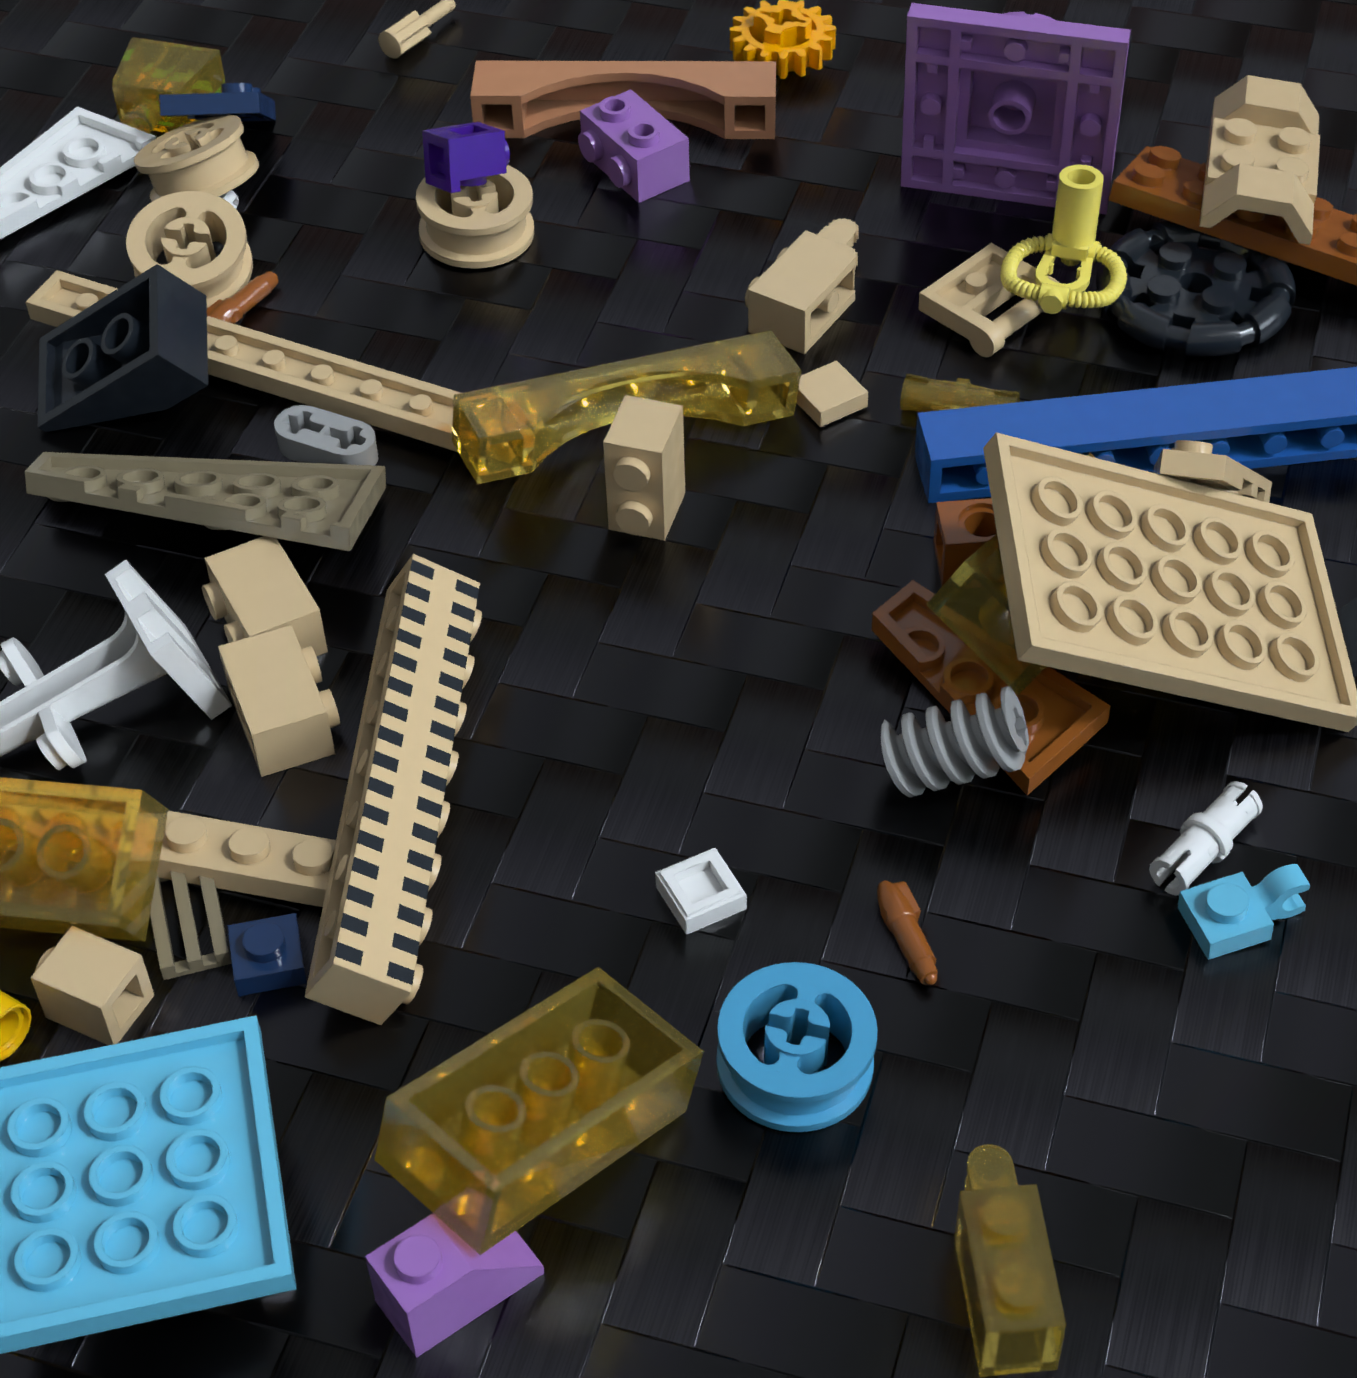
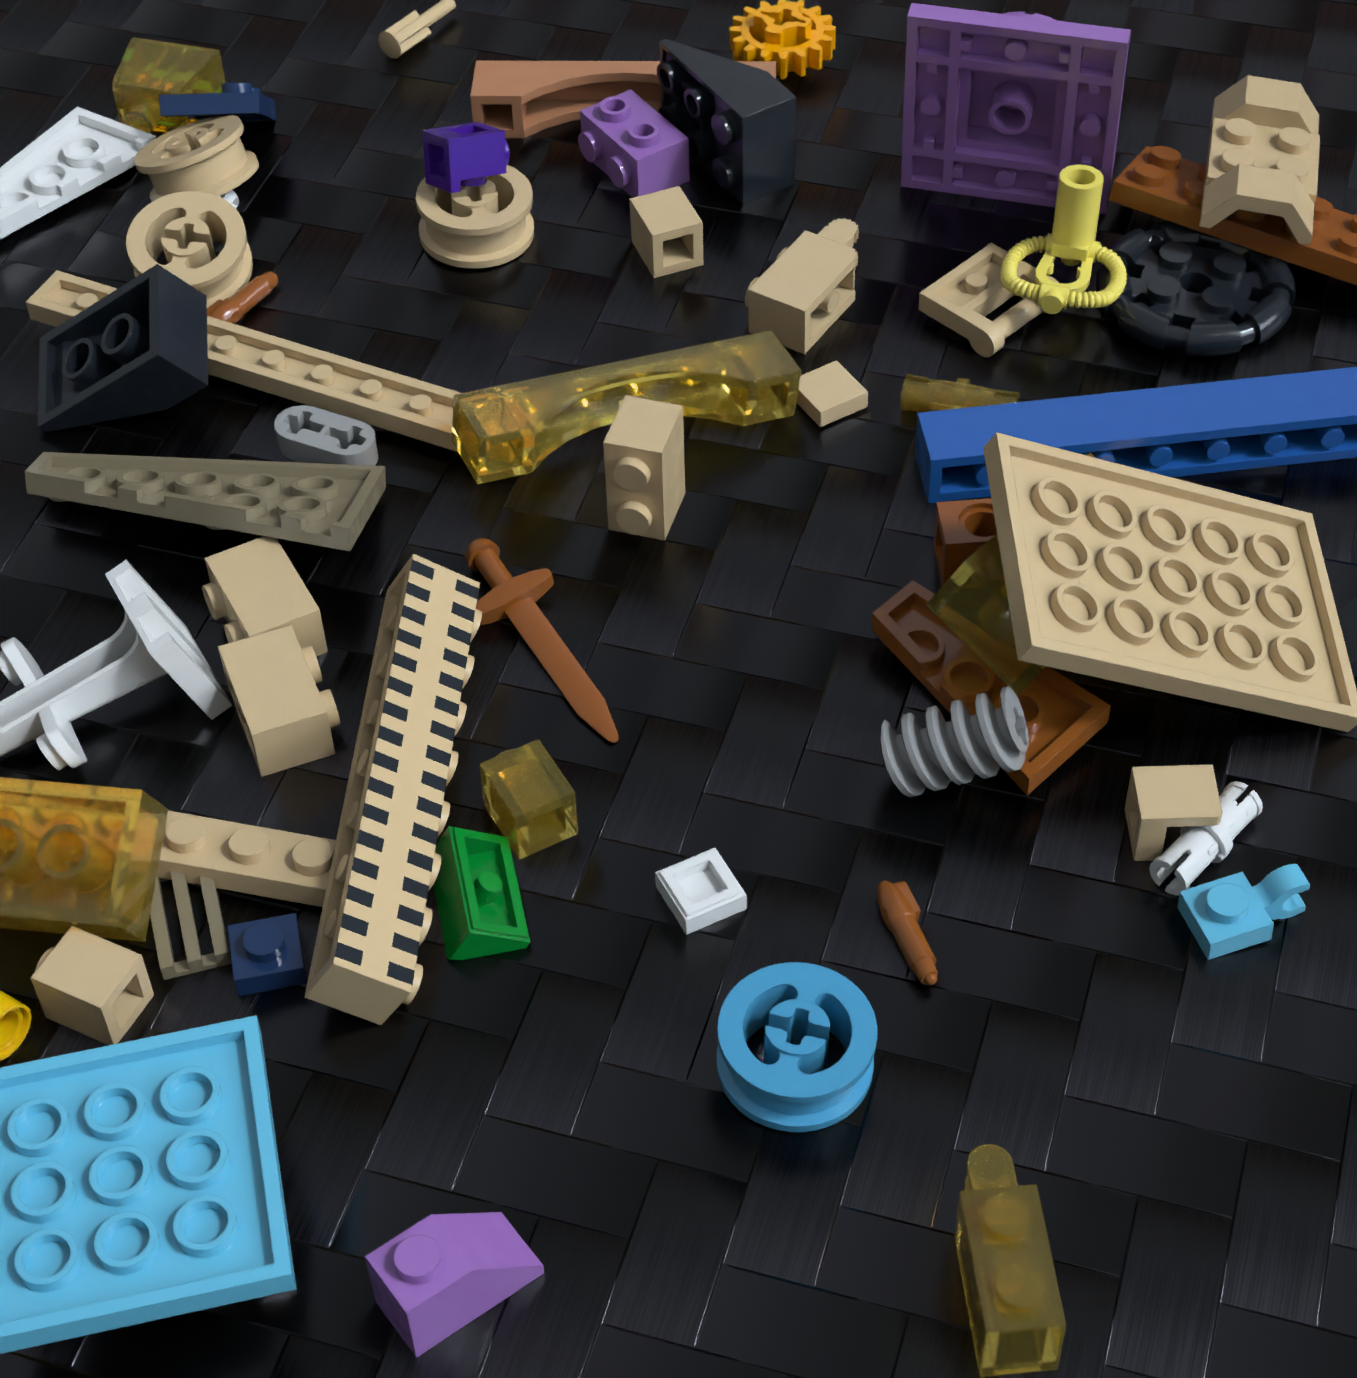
(478, 895): none -> green slope
(516, 600): none -> dark orange sword
(529, 798): none -> clear yellow brick
(536, 1108): clear yellow brick -> none
(666, 231): none -> tan brick
(734, 118): none -> black slope
(1168, 798): none -> tan panel
(1196, 464): tan wing -> none

